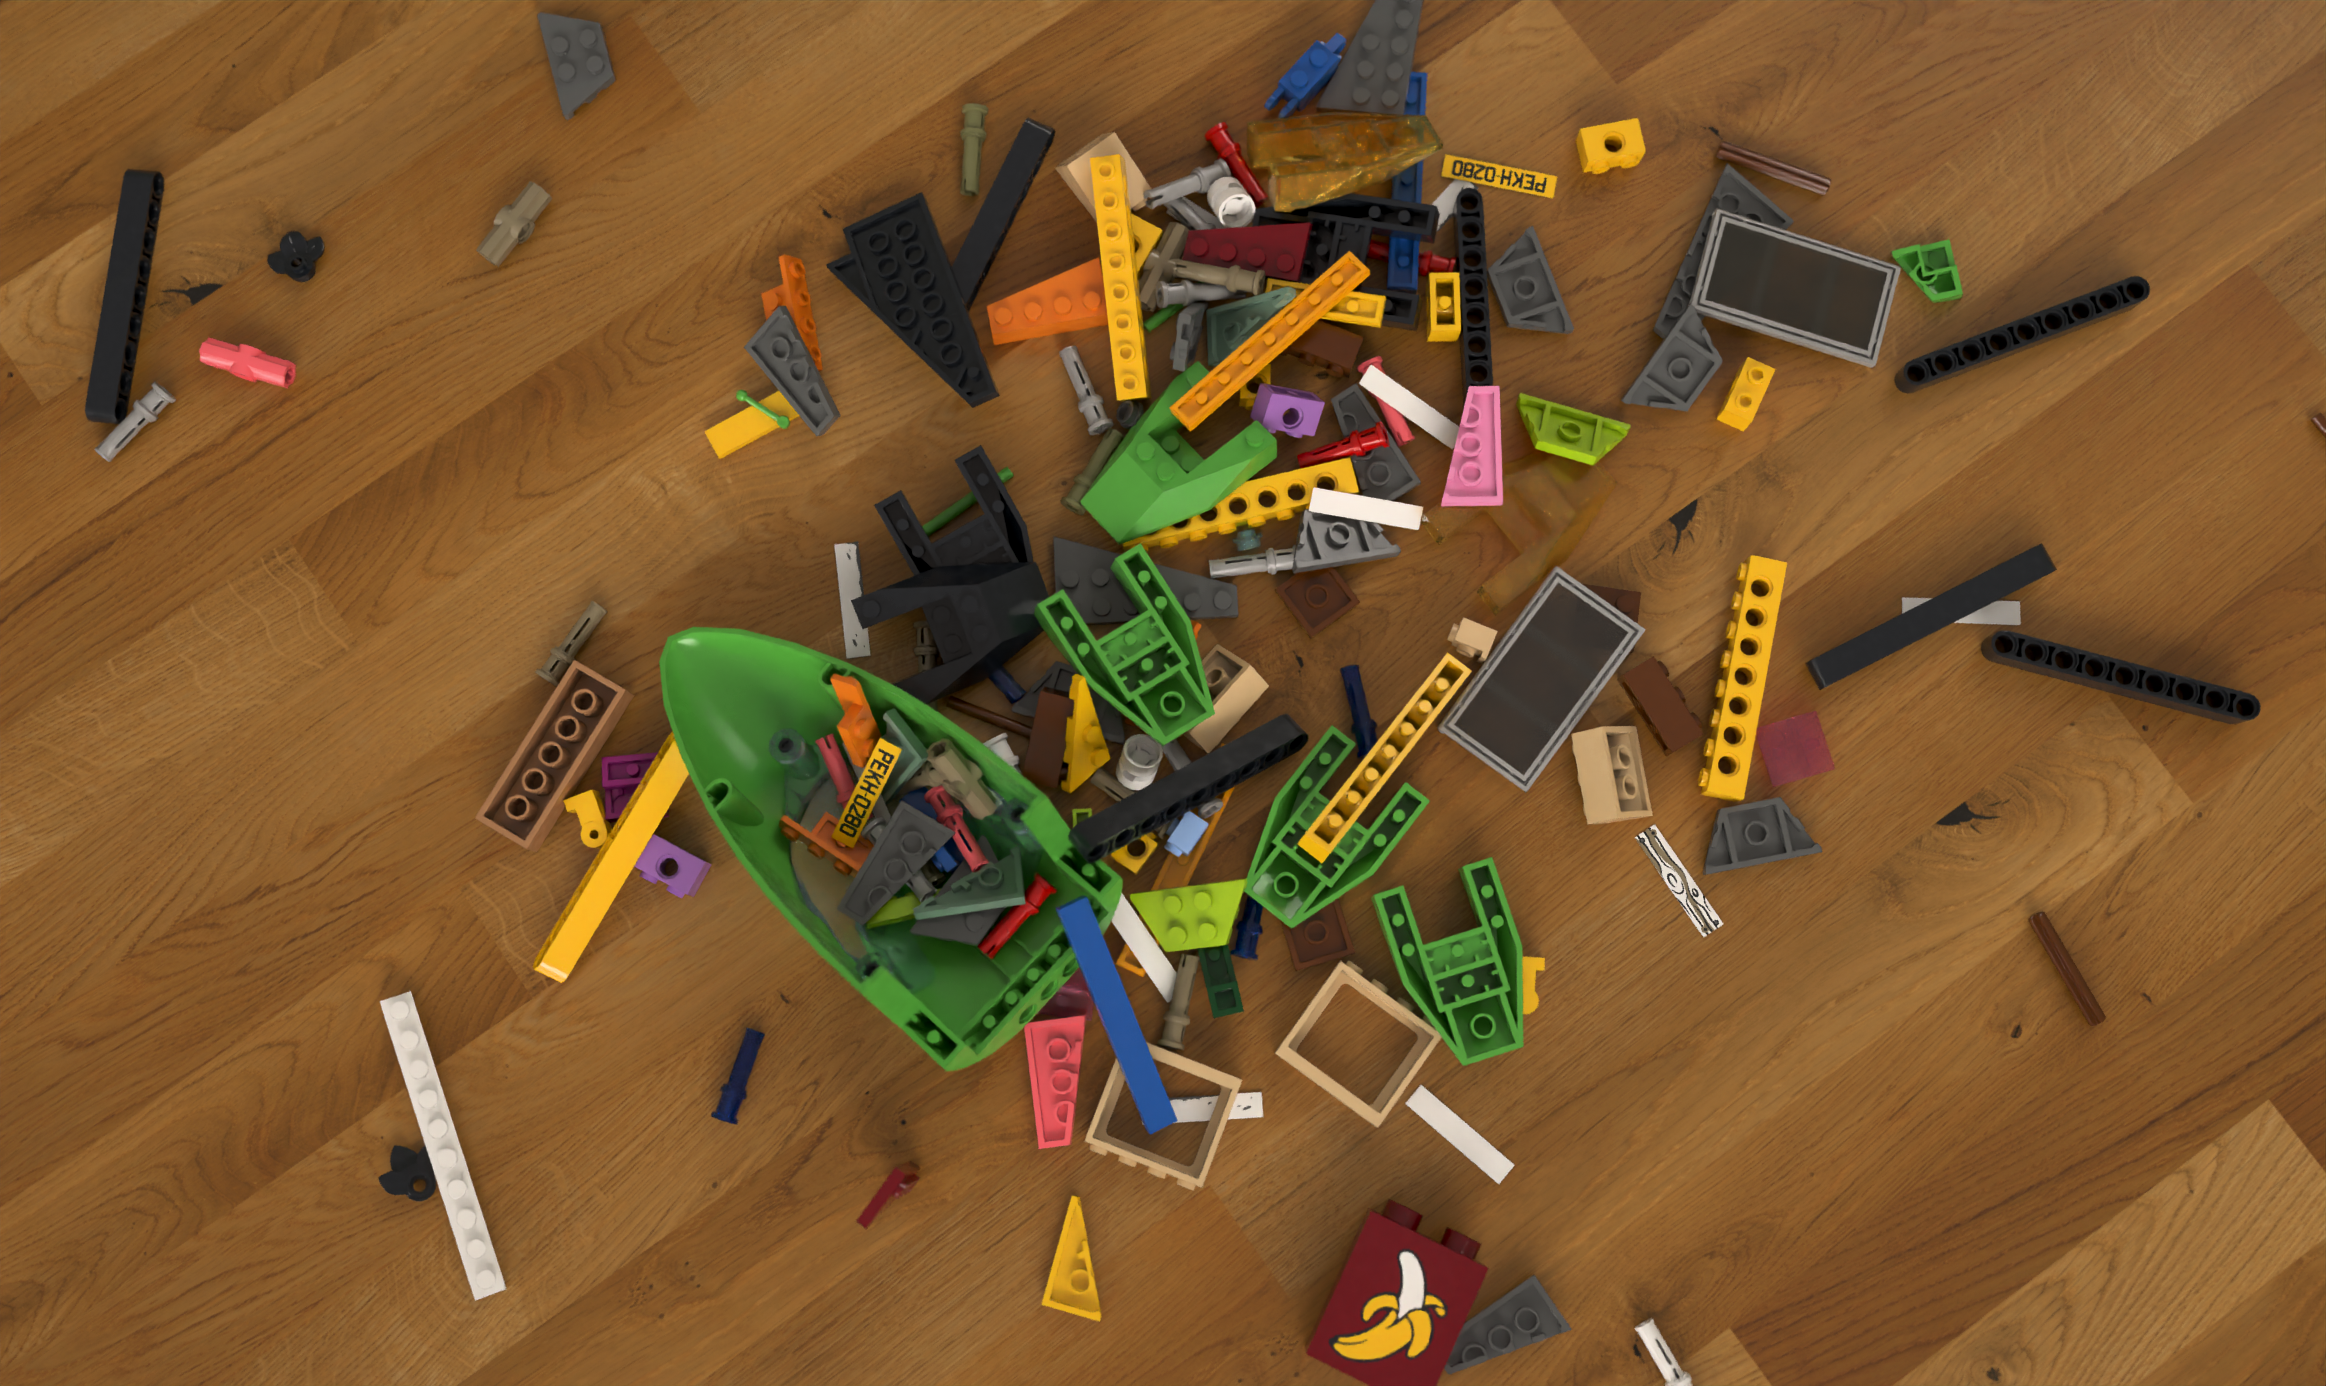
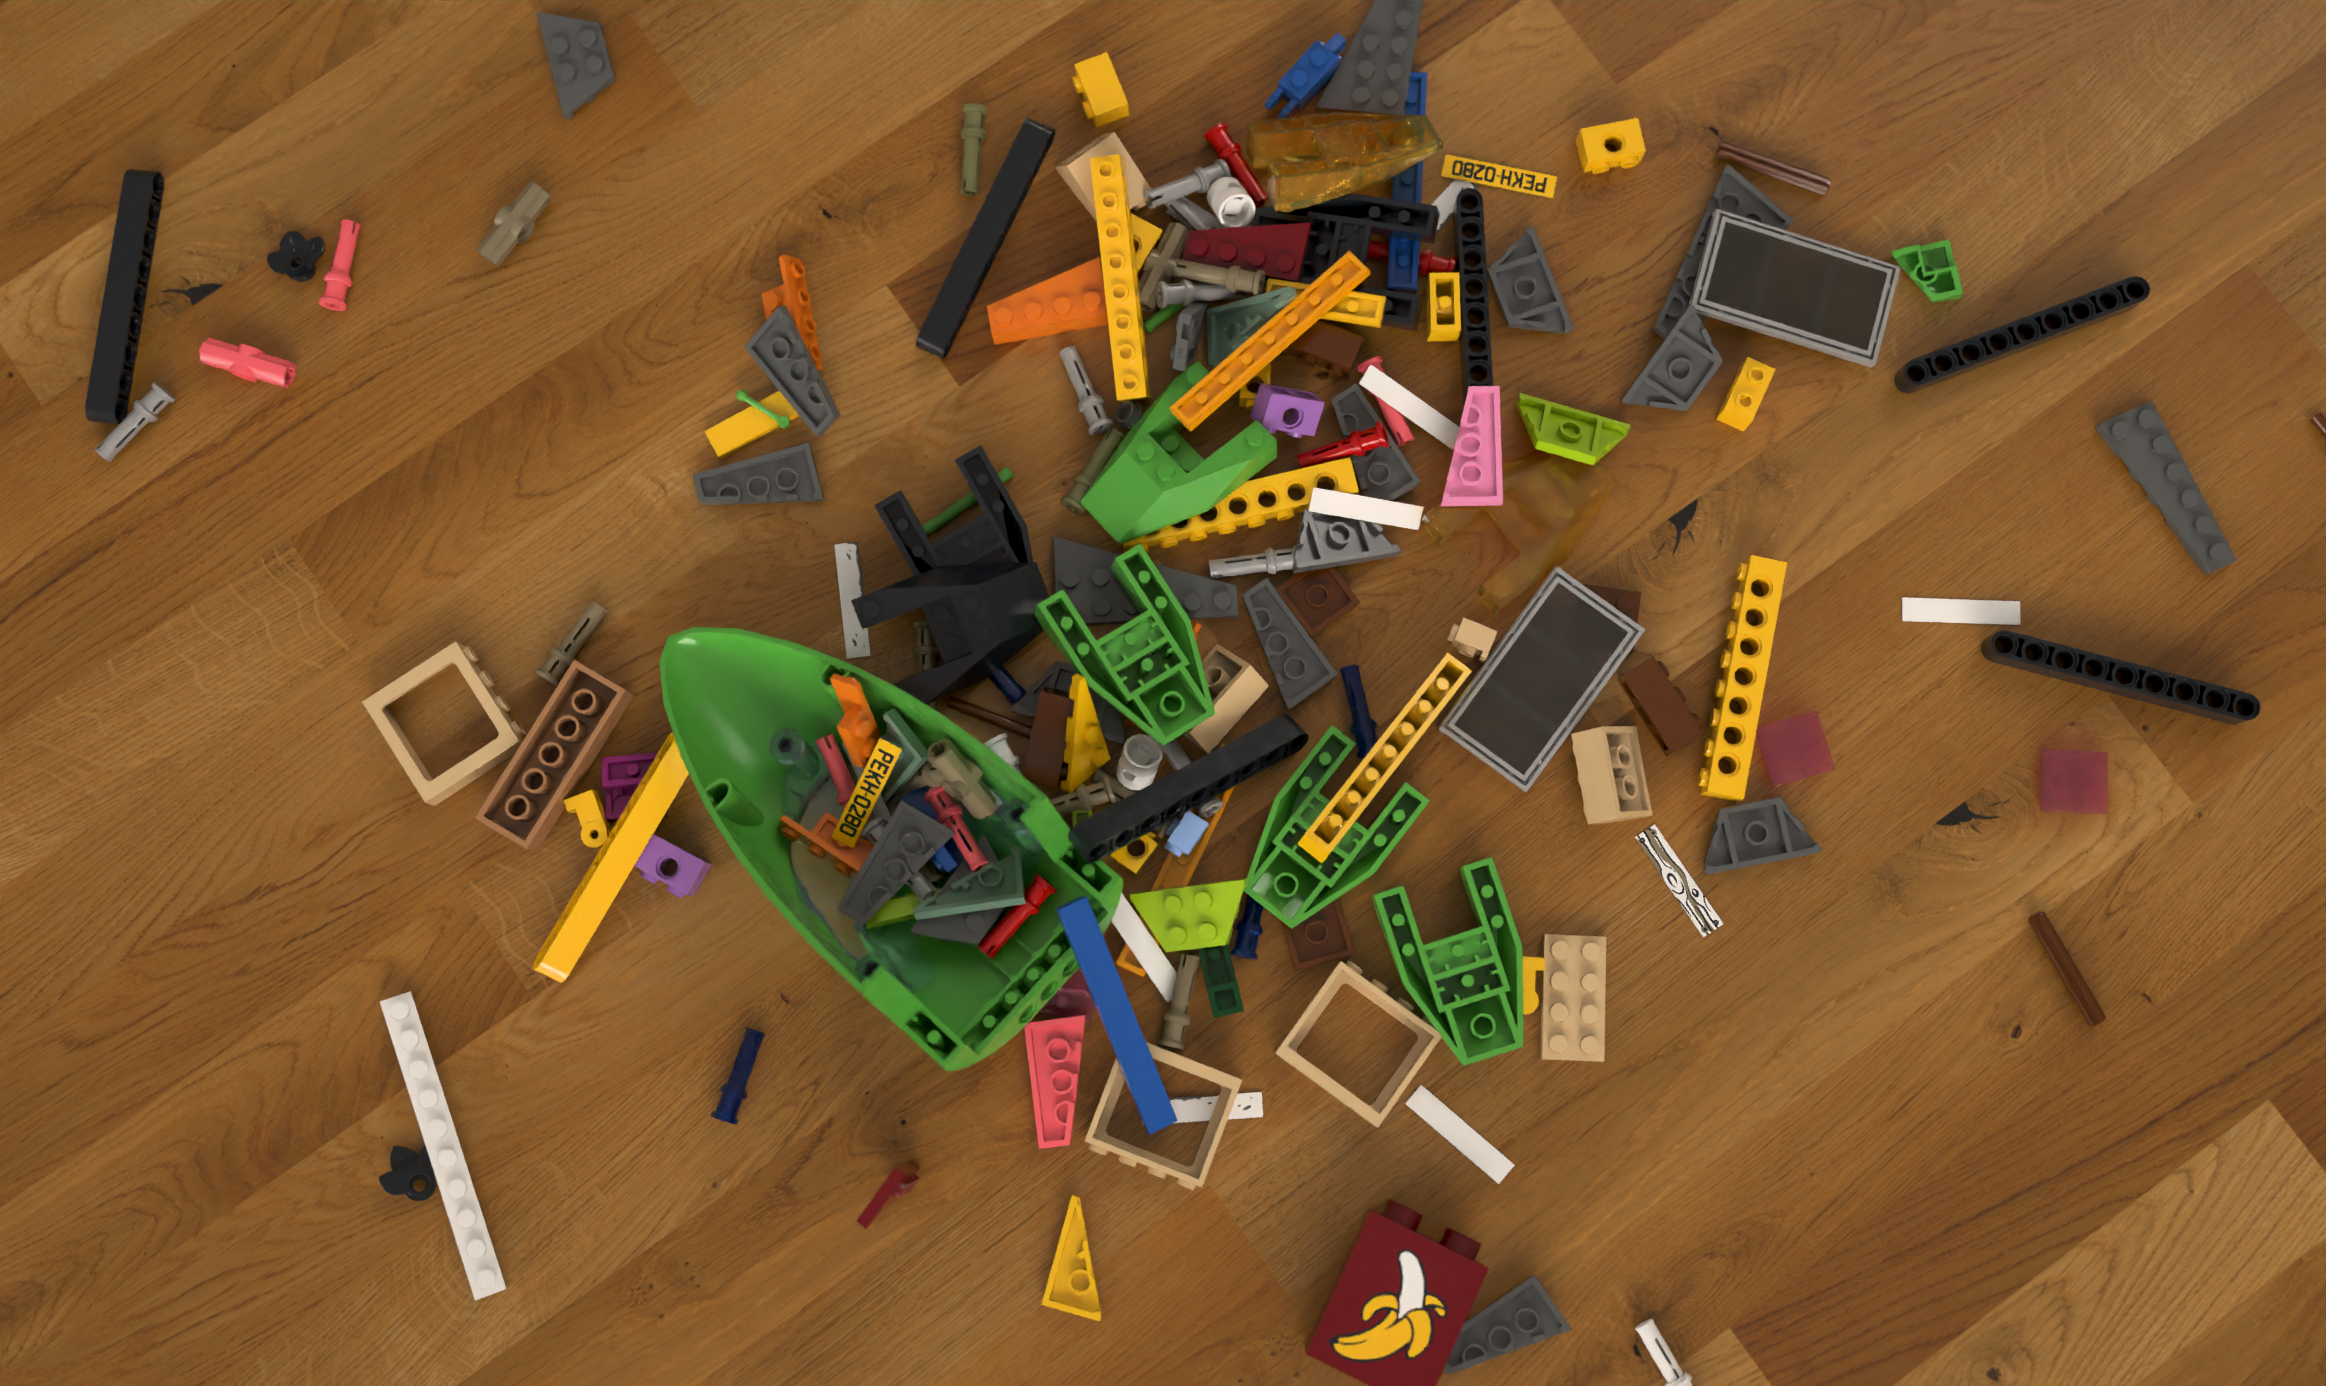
(338, 278): none -> coral pin
(504, 746): none -> tan piece
(769, 478): none -> dark grey wing
(910, 286): black wing -> none
(1085, 797): none -> dark tan pin
(1101, 90): none -> yellow brick
(1247, 539): clear light blue plate -> none
(1290, 651): none -> dark grey wing
(1573, 998): none -> tan plate
(1930, 616): black beam -> none
(2074, 781): none -> clear pink slope
(2157, 465): none -> dark grey wing

